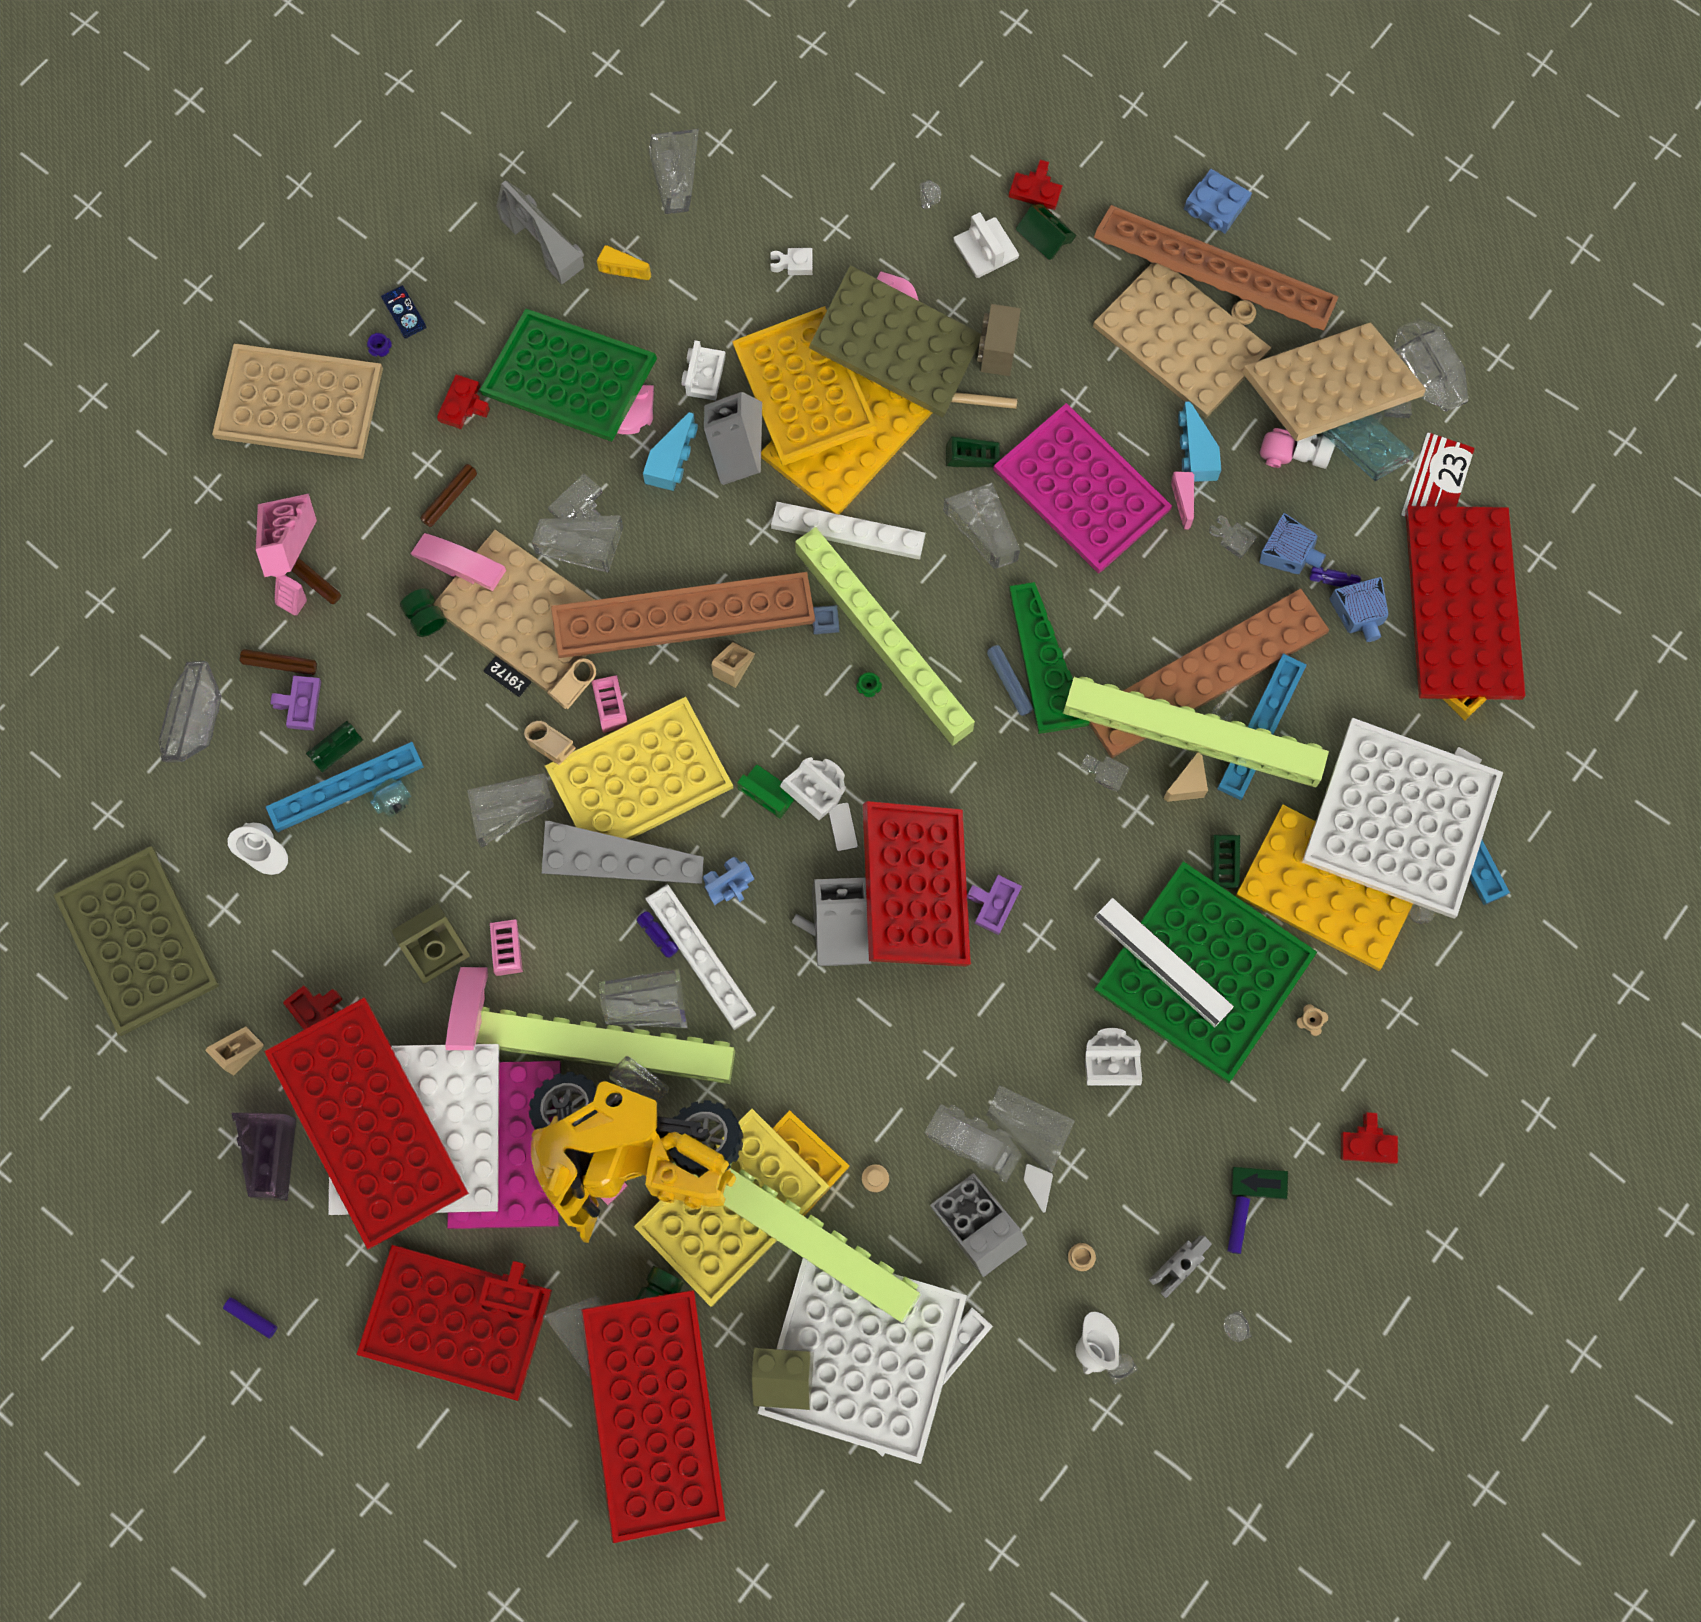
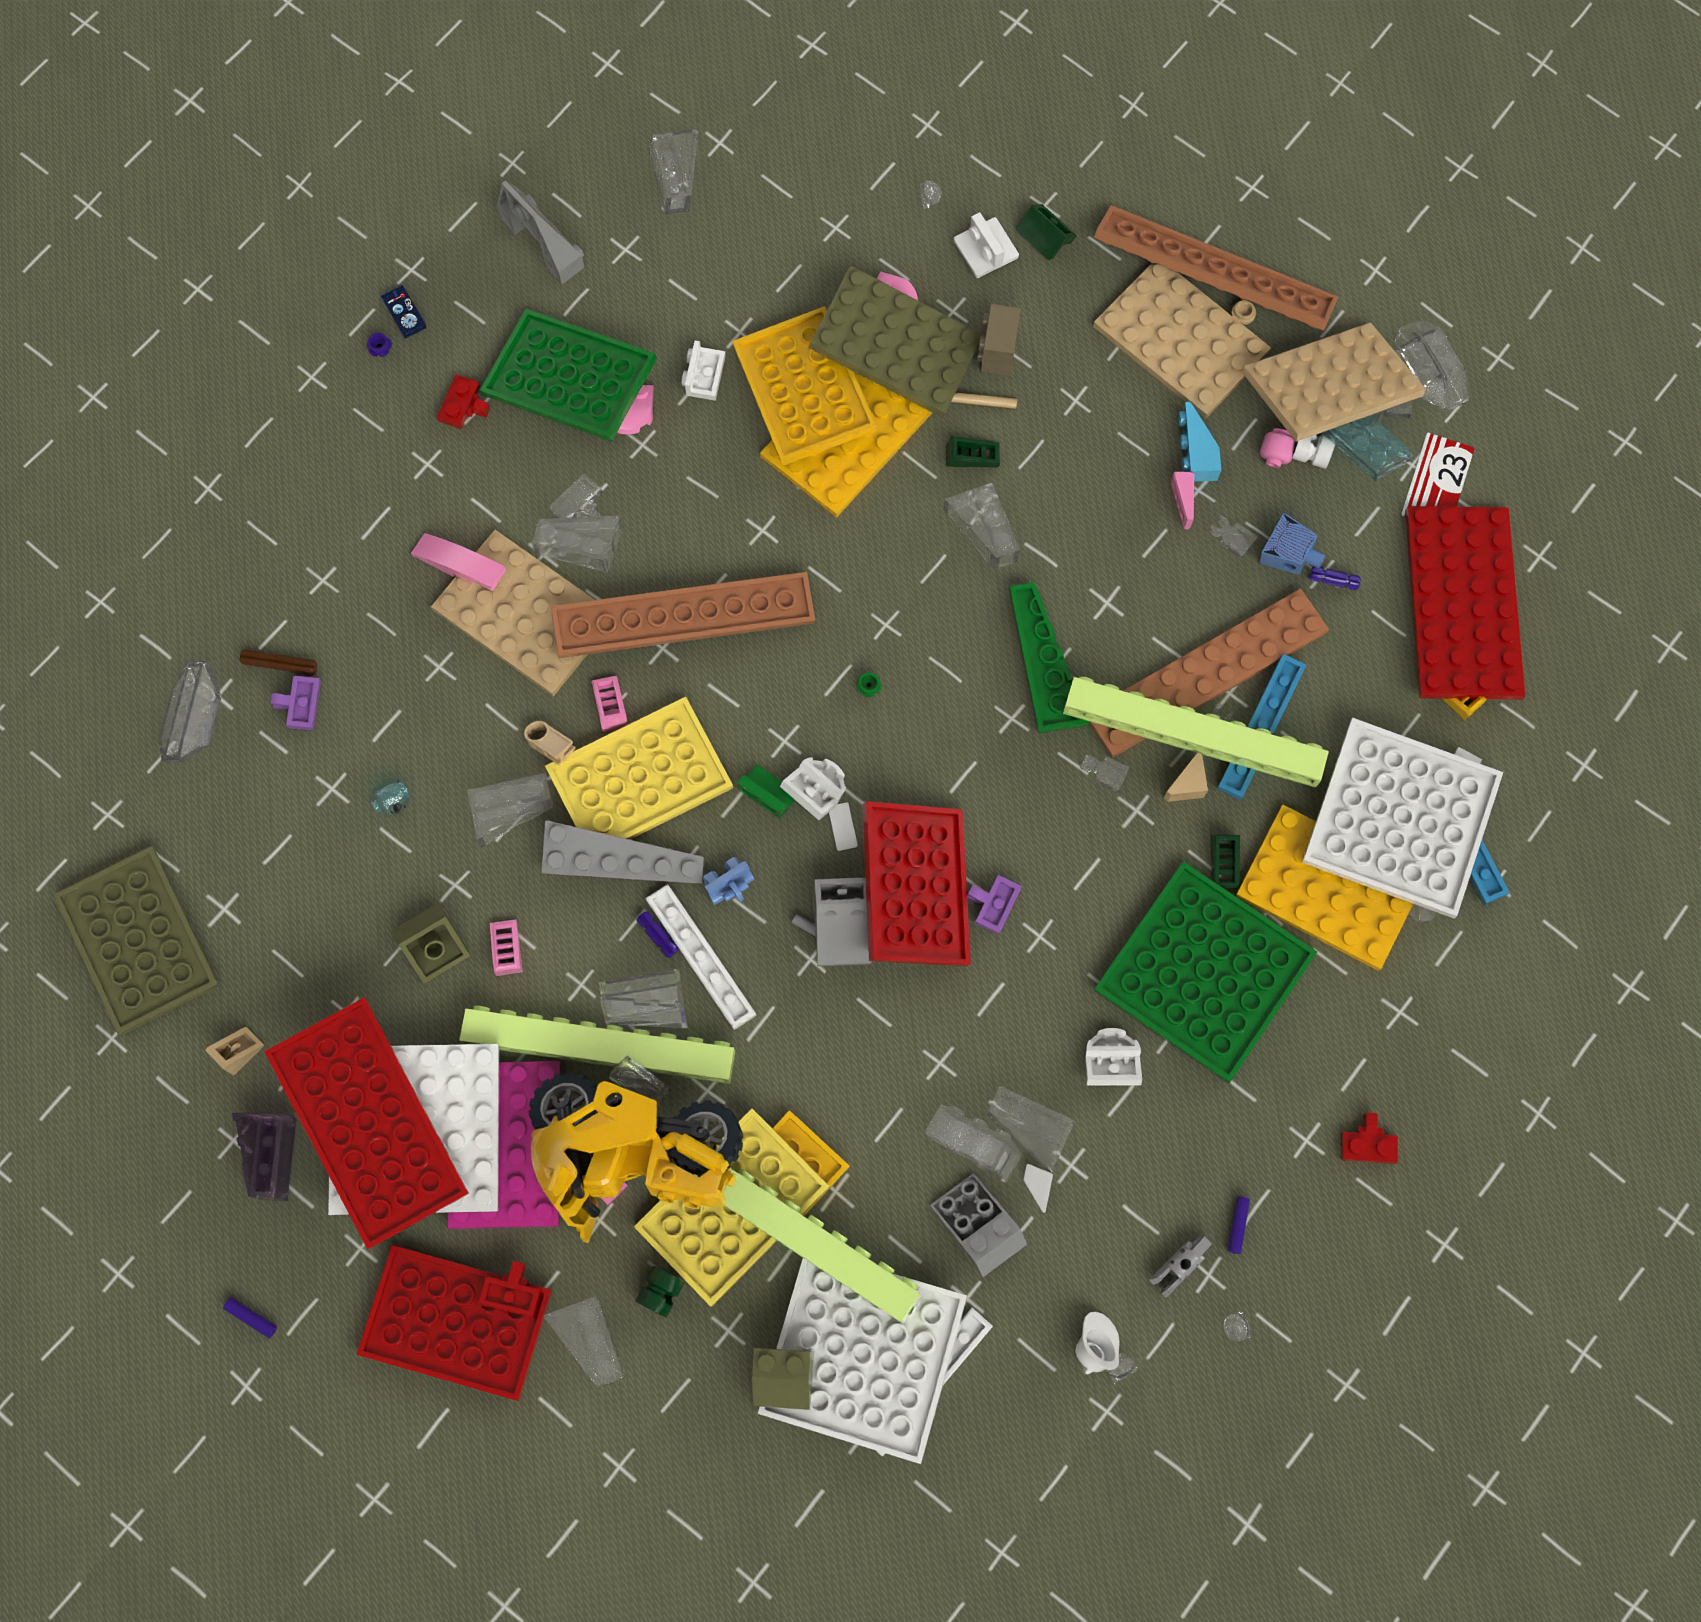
(258, 848): white piece -> none
(282, 533): bright pink wedge -> none
(289, 595): bright pink slope -> none
(298, 401): tan plate -> none
(309, 1008): red hinge -> none
(316, 582): reddish brown axle -> none
(334, 746): dark green hinge -> none
(343, 787): dark azure plate -> none
(424, 616): dark green wheel -> none
(448, 495): reddish brown axle -> none
(466, 1008): bright pink slope -> none
(507, 676): black sticker -> none
(567, 687): tan piece -> none
(621, 264): yellow slope -> none
(653, 1416): red plate -> none
(667, 456): medium azure slope -> none
(732, 664): tan slope -> none
(734, 436): light grey slope -> none
(797, 261): white plate -> none
(826, 620): sand blue tile -> none
(849, 530): white plate -> none
(875, 1178): tan plate -> none
(884, 636): yellowish green brick -> none
(1009, 680): sand blue axle -> none
(1036, 187): red hinge -> none
(1081, 1257): tan plate -> none
(1082, 488): dark pink plate -> none
(1163, 962): white tile -> none
(1217, 201): medium blue plate -> none
(1259, 1183): dark green tile -> none
(1311, 1012): tan plate -> none
(1362, 607): medium blue torso -> none

